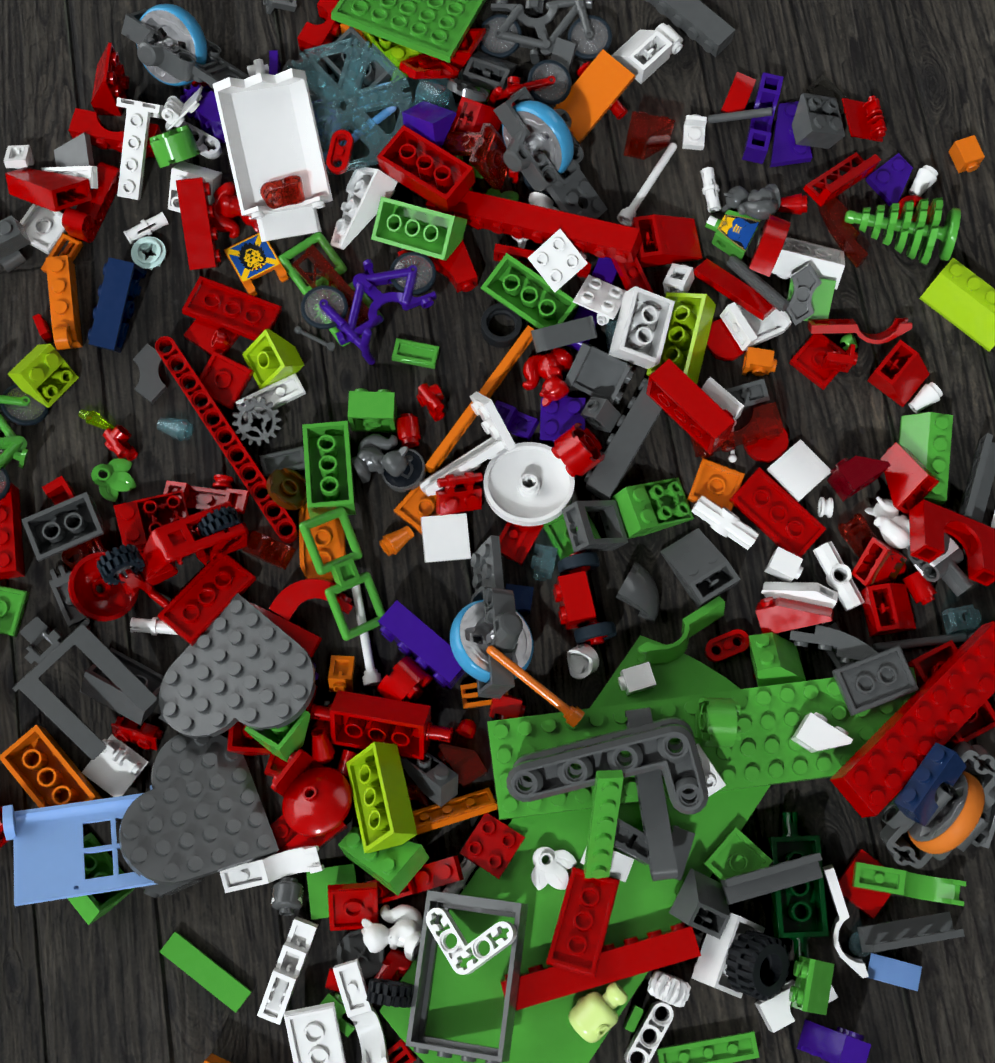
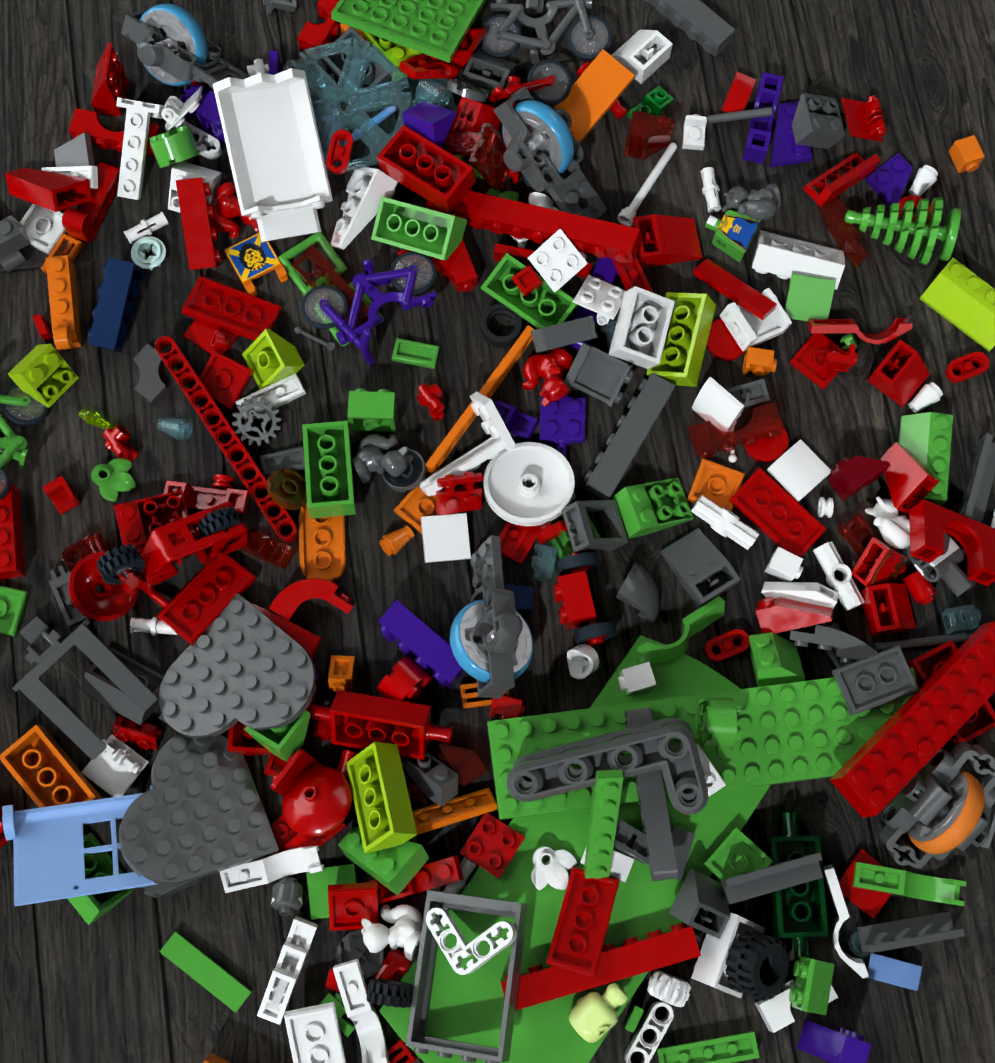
(18, 156): white bracket -> none
(63, 526): dark grey slope -> none
(284, 191): clear red piece -> none
(322, 748): red cone -> none
(343, 572): bright green bar -> none
(371, 675): white piece -> none
(408, 430): red brick -> none
(467, 728): red hinge -> none
(527, 280): none -> red tile
(551, 531): none -> red plate
(564, 52): dark grey tile -> none
(571, 714): orange piece -> none
(578, 450): red brick -> none
(600, 414): dark grey brick -> none
(654, 102): none -> green slope
(668, 32): white brick -> none
(678, 279): white brick -> none
(690, 406): red brick -> none
(757, 283): dark grey axle -> none
(770, 245): red arch -> none
(794, 204): red cone -> none
(804, 285): dark grey tile -> none
(818, 735): white slope -> none
(918, 795): dark blue arch -> none
(965, 367): none -> red plate

